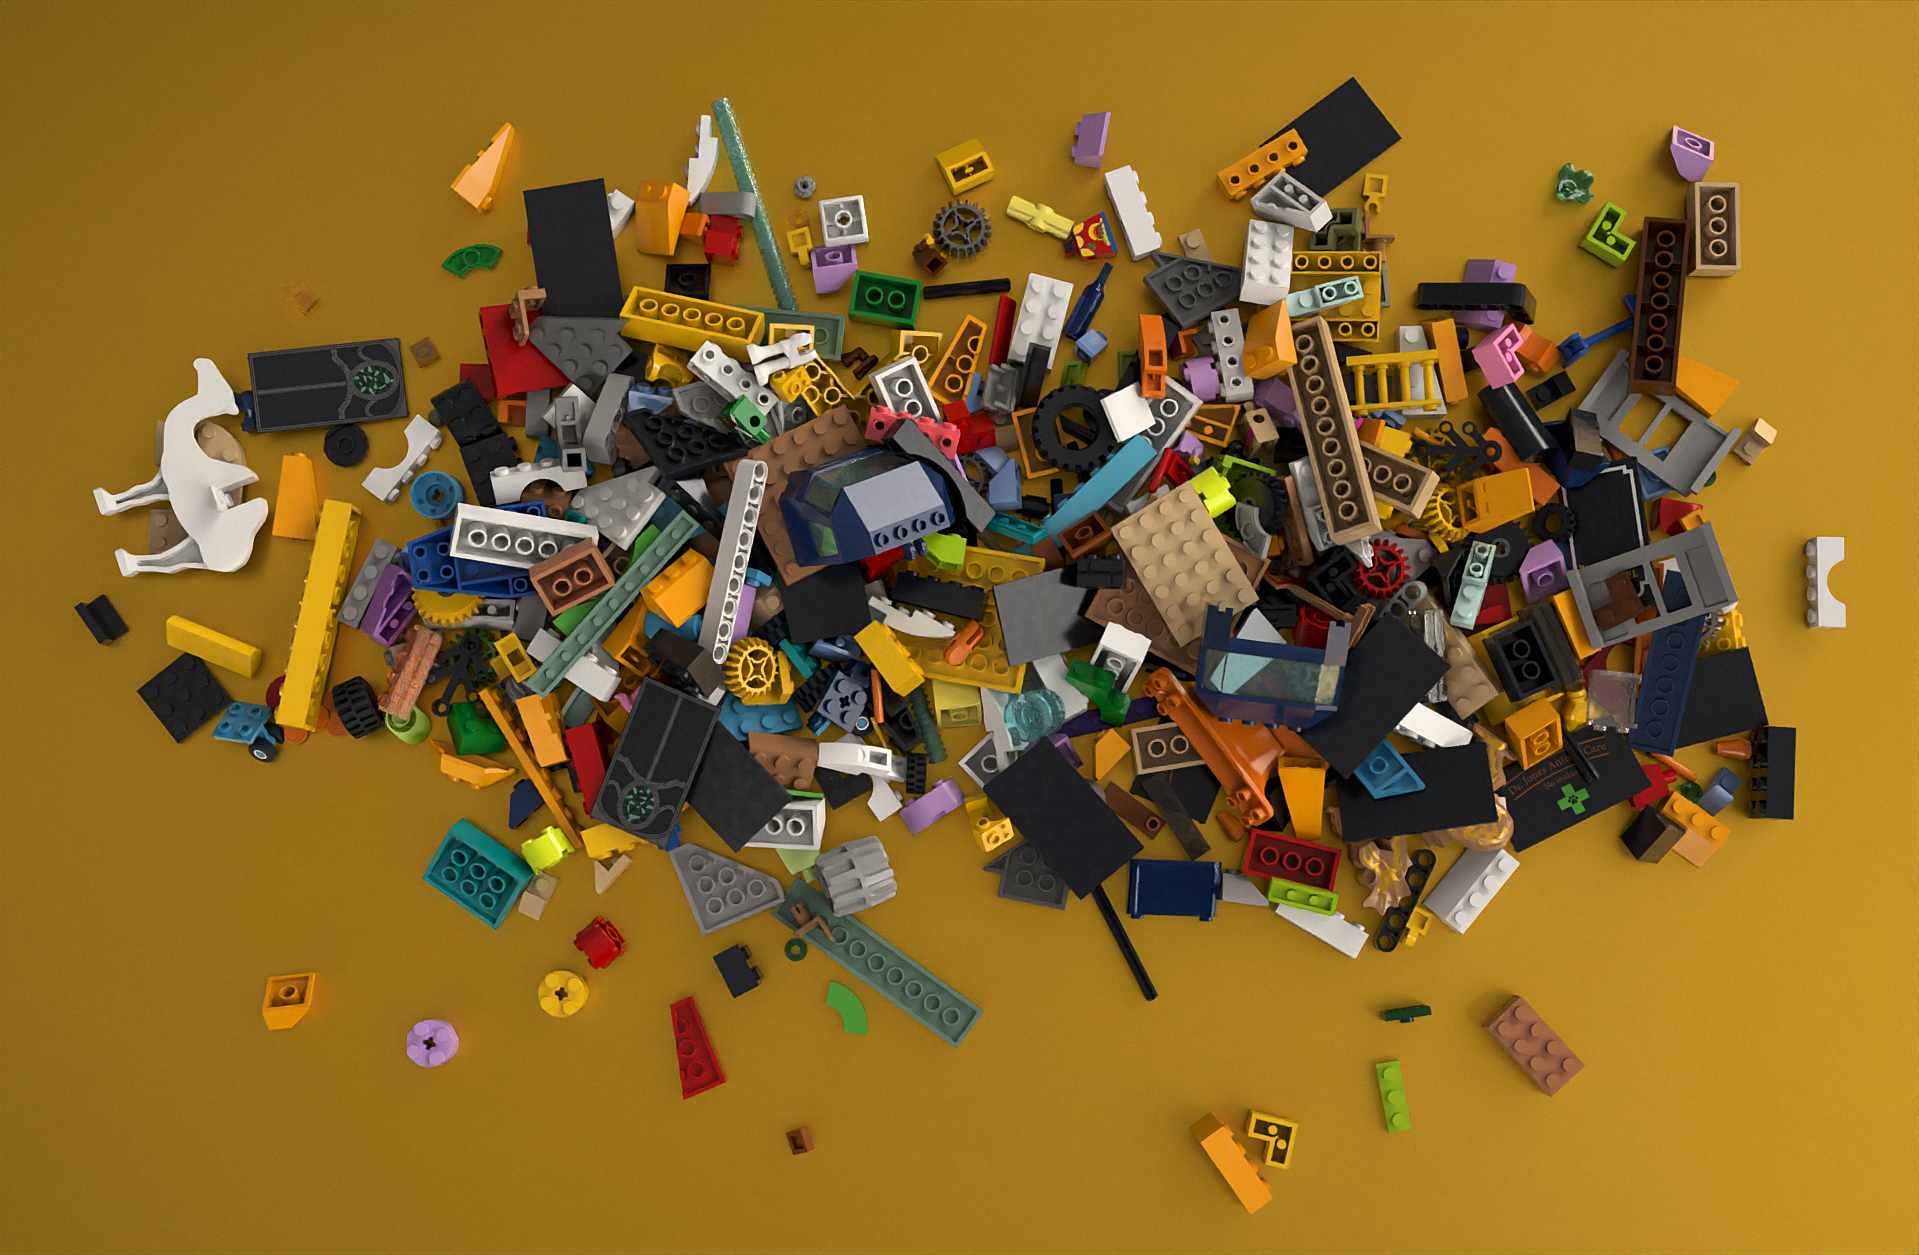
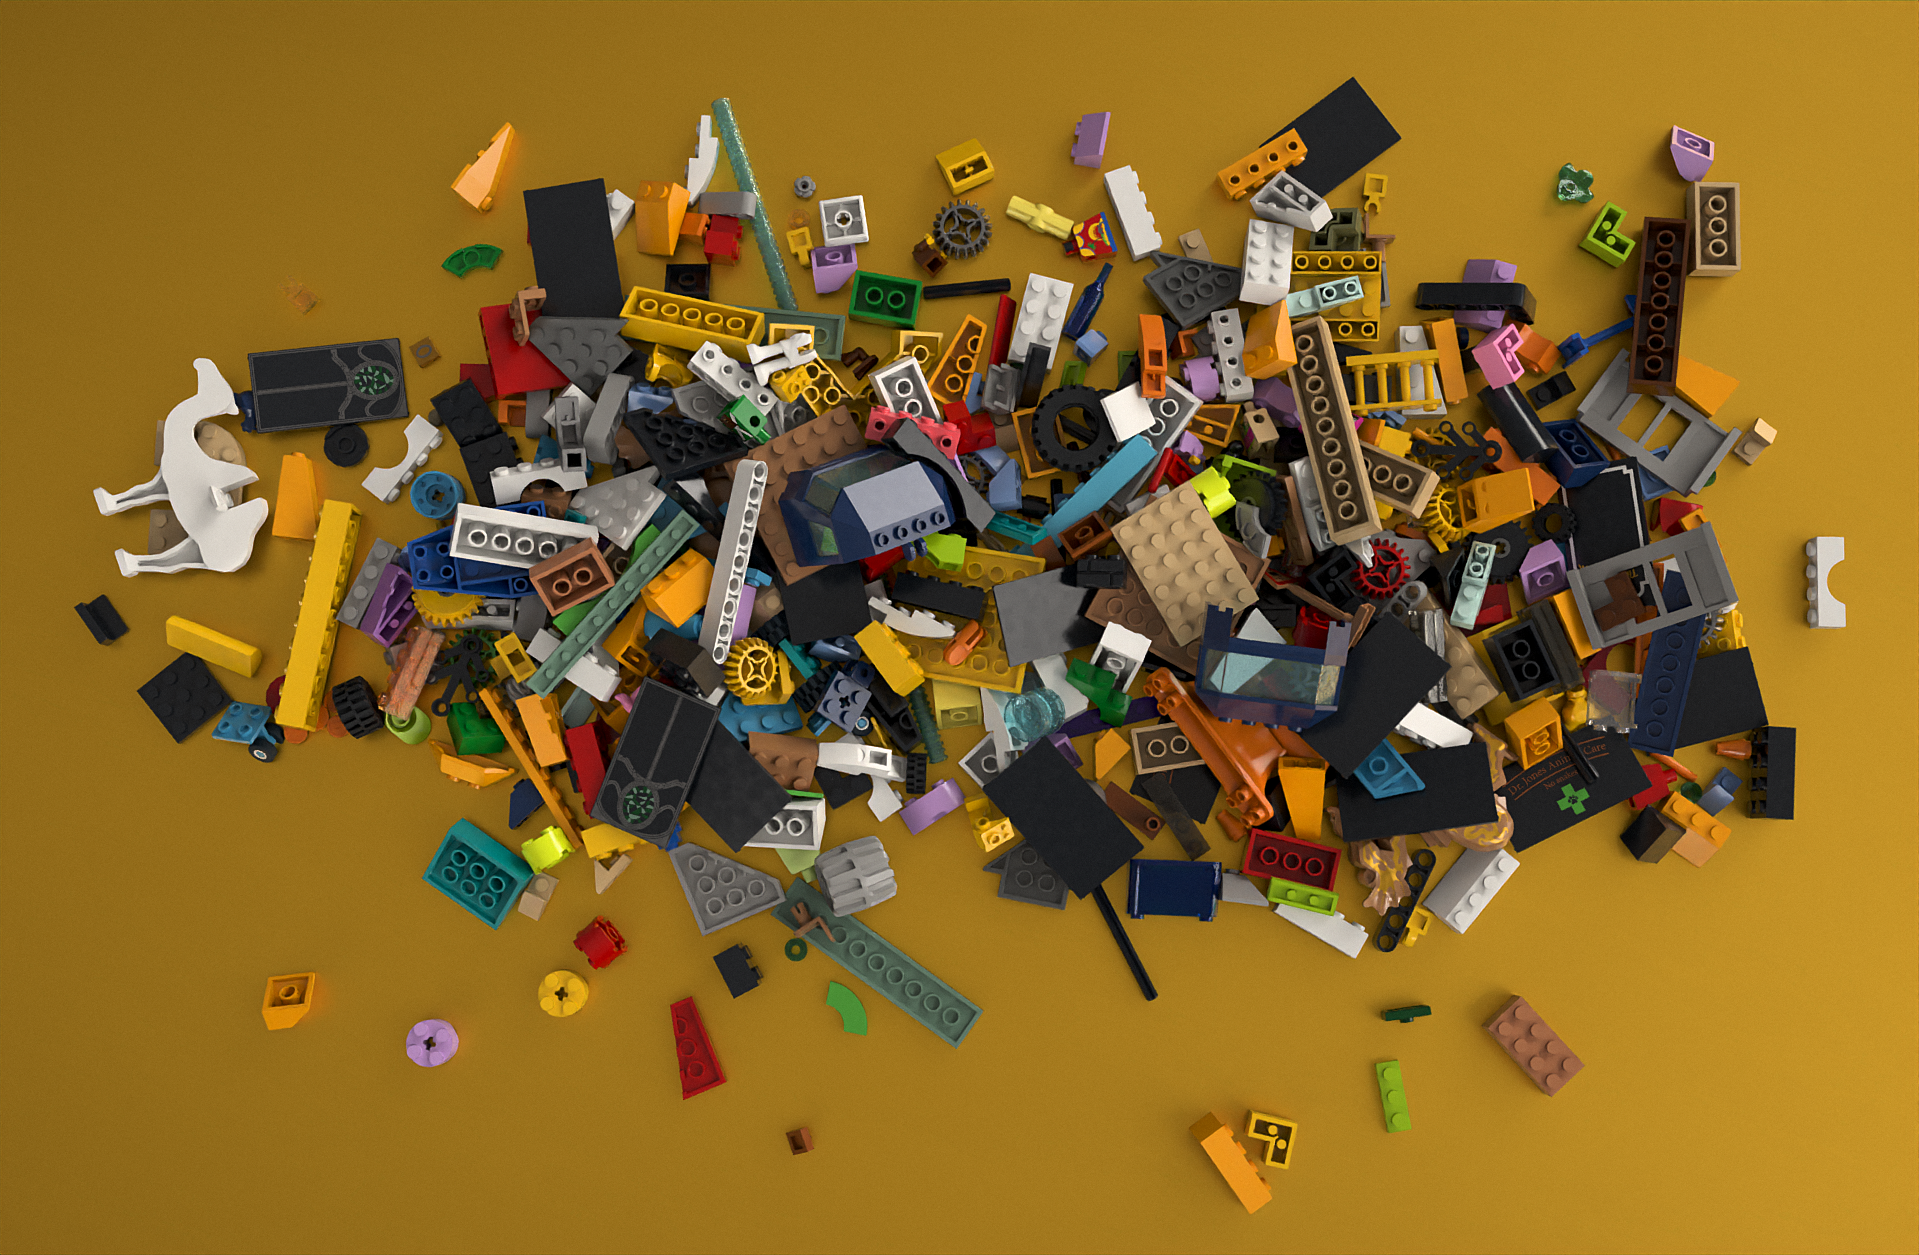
(877, 695): orange piece -> none
(1582, 440): black brick -> none

